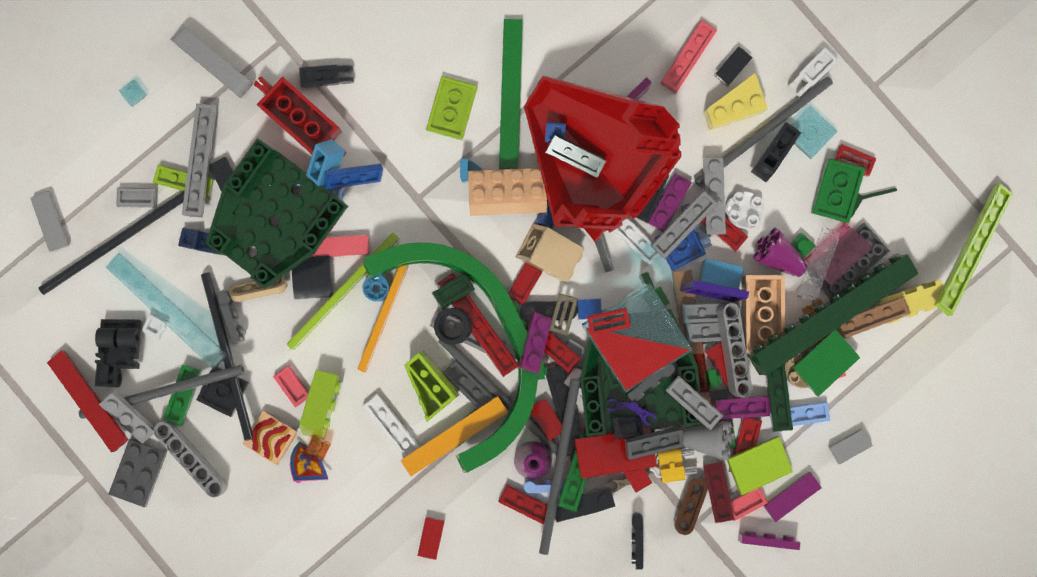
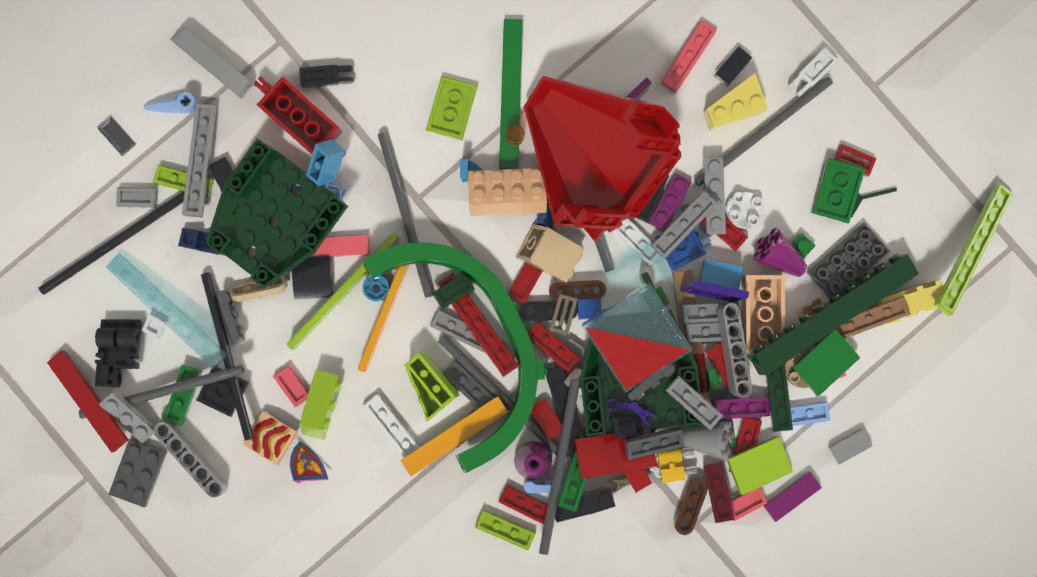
(49, 221): light grey tile -> none
(116, 135): none -> clear tile
(133, 93): clear light blue plate -> none
(174, 104): none -> light blue piece
(318, 448): clear orange wheel -> none
(353, 176): blue tile -> none
(404, 209): none -> dark grey piece
(431, 538): red tile -> none
(438, 326): black tyre -> none
(505, 529): none -> lime tile
(514, 131): none -> clear orange wheel
(535, 343): magenta plate -> none
(554, 128): blue tile -> none
(575, 155): plate -> none
(585, 286): none -> reddish brown plate
(608, 321): red tile -> none
(637, 538): black hinge -> none
(769, 540): magenta plate -> none
(776, 152): black slope -> none
(814, 130): clear light blue tile -> none
(818, 264): clear tile -> none
(848, 251): clear pink piece -> none

